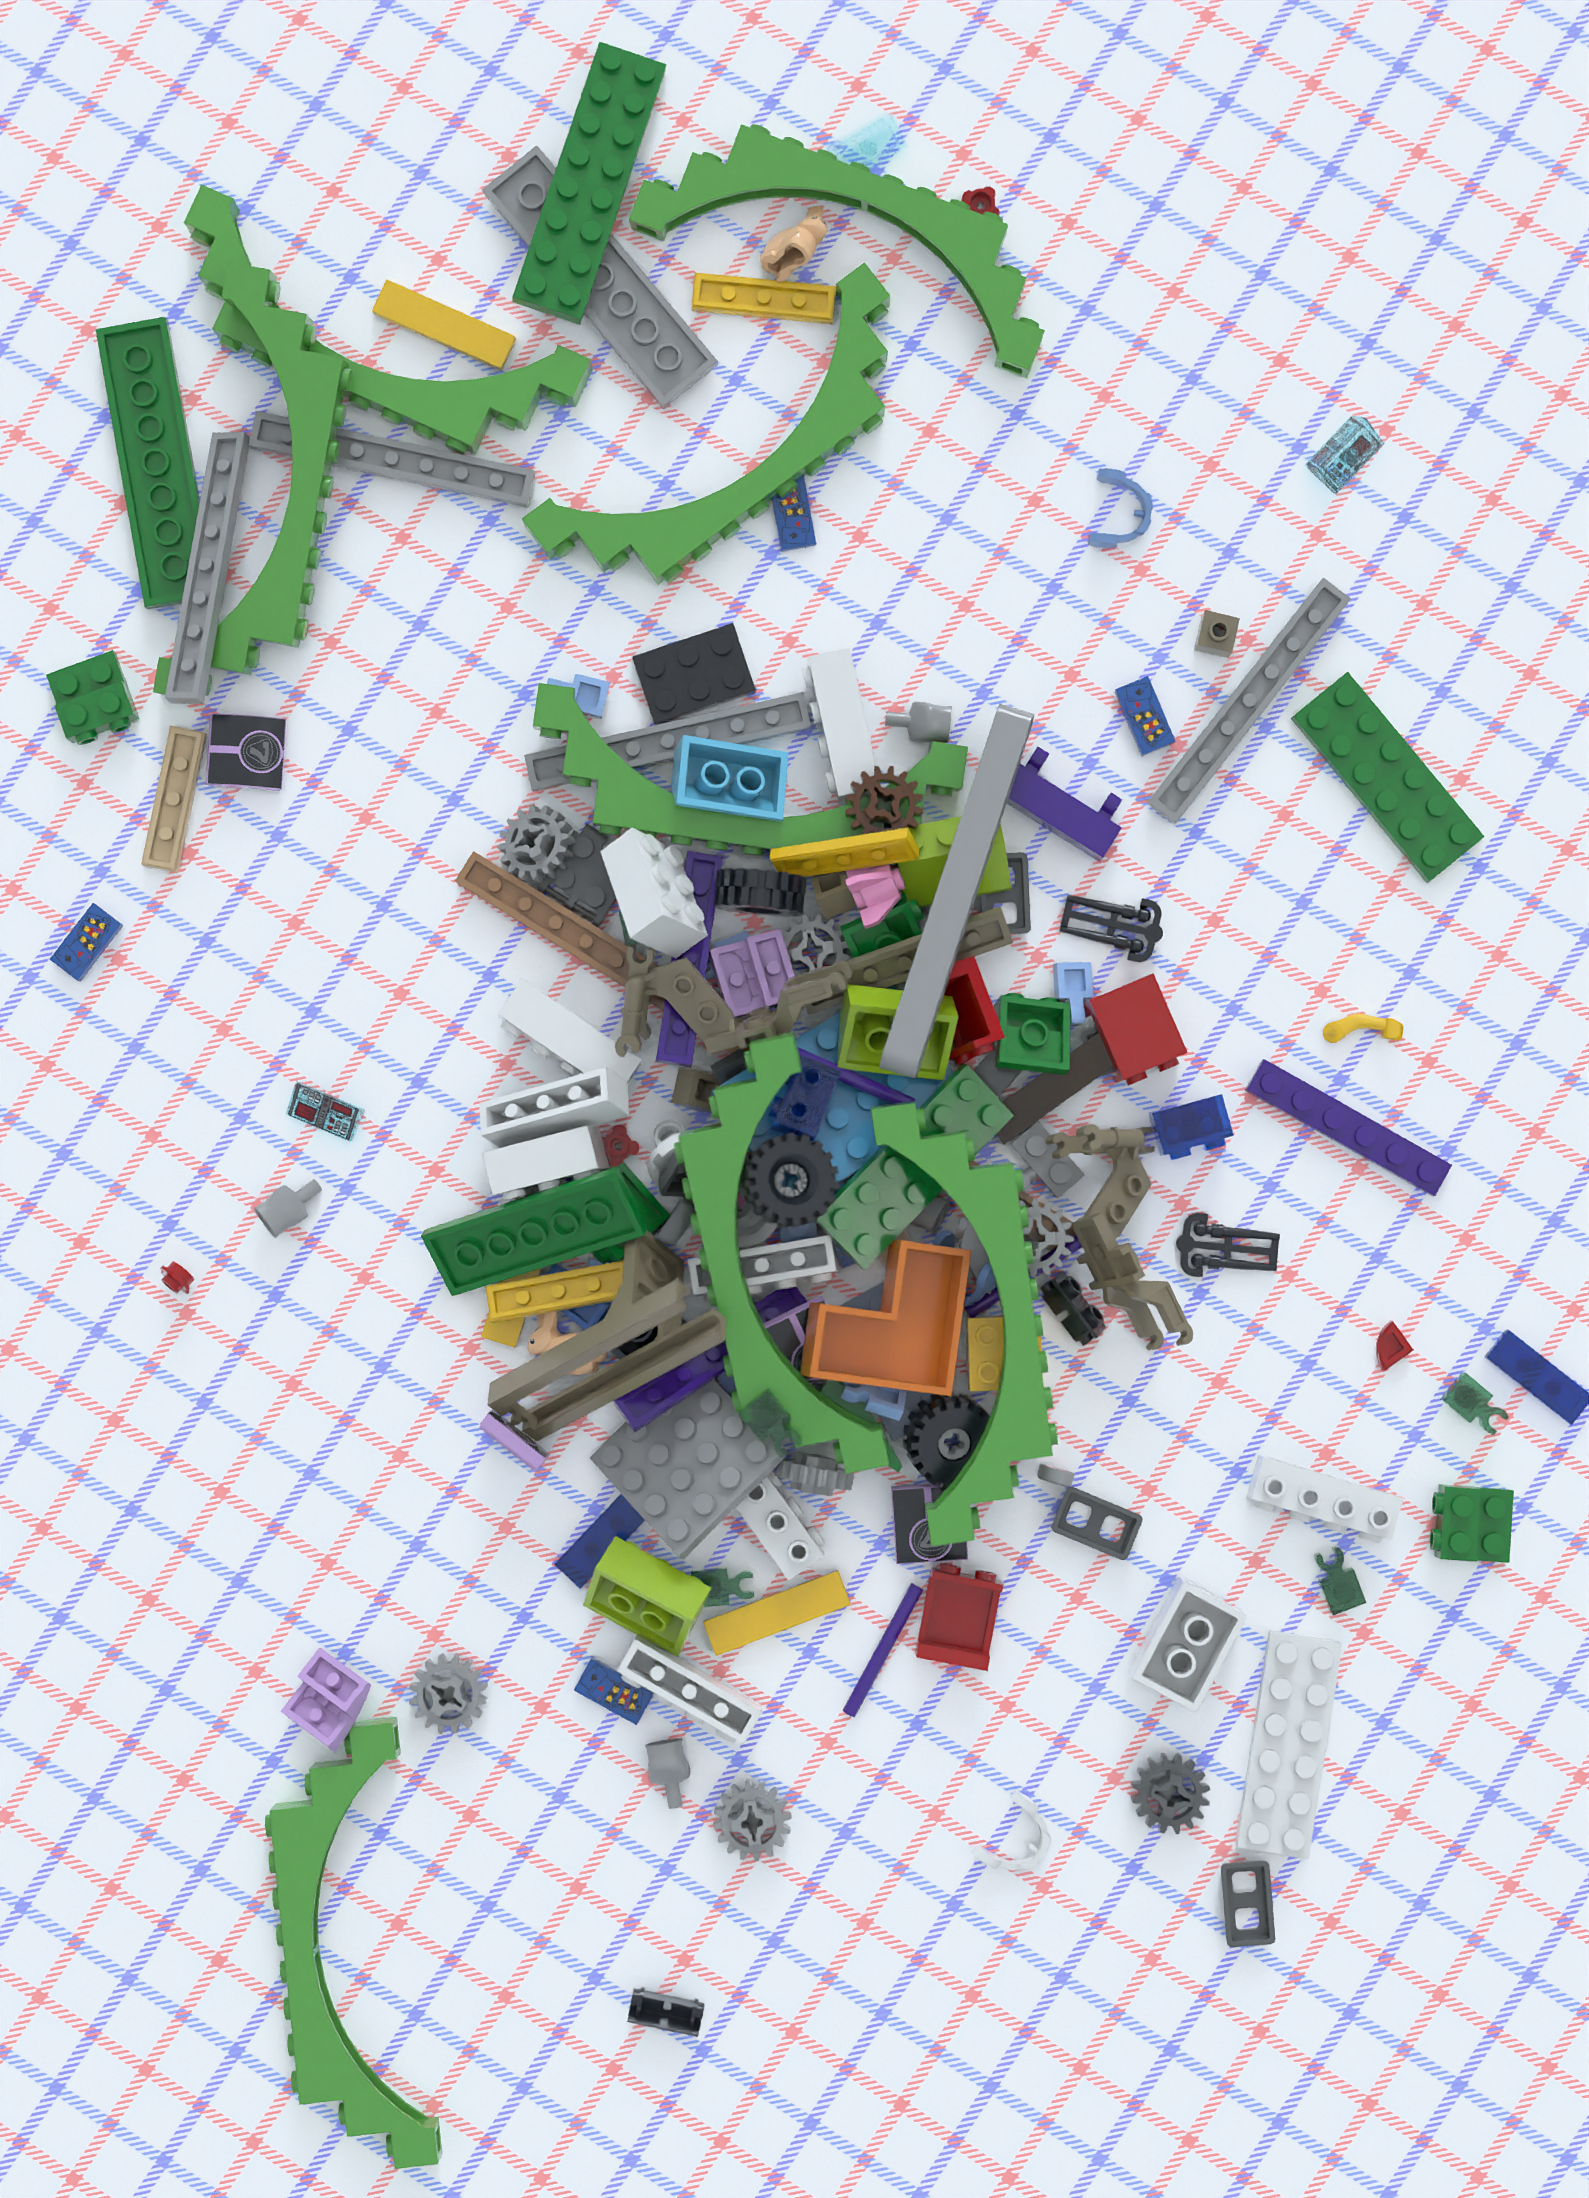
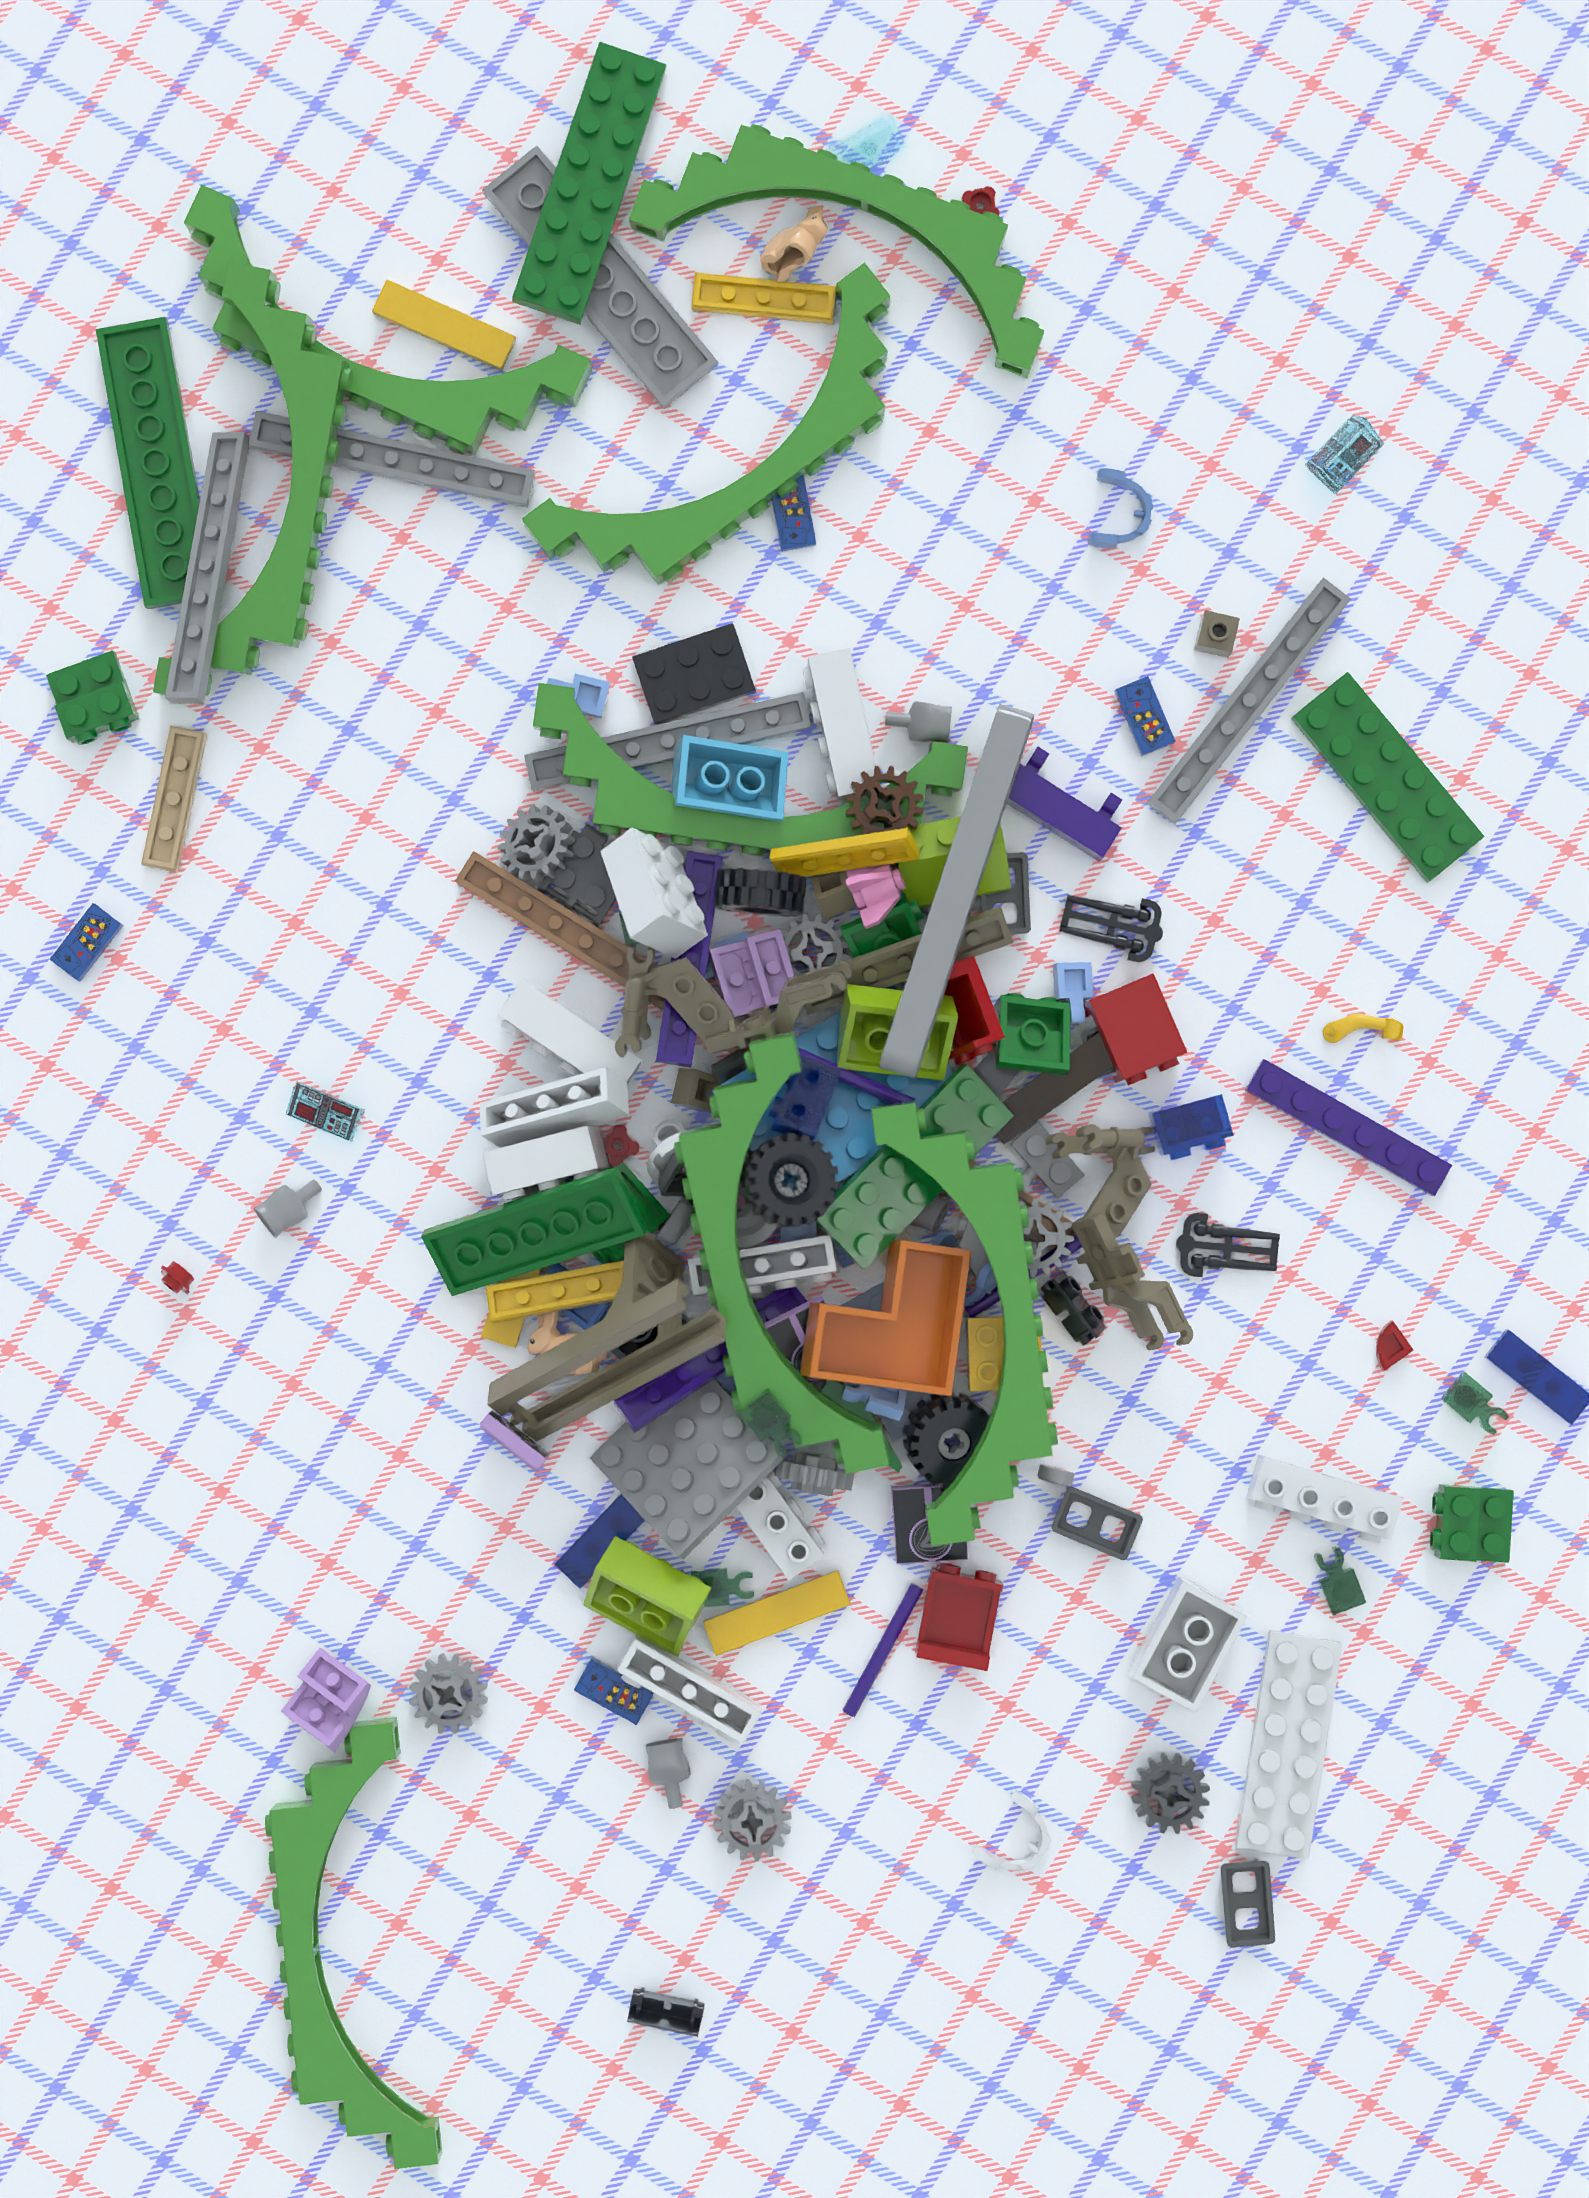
(245, 751): black slope -> none

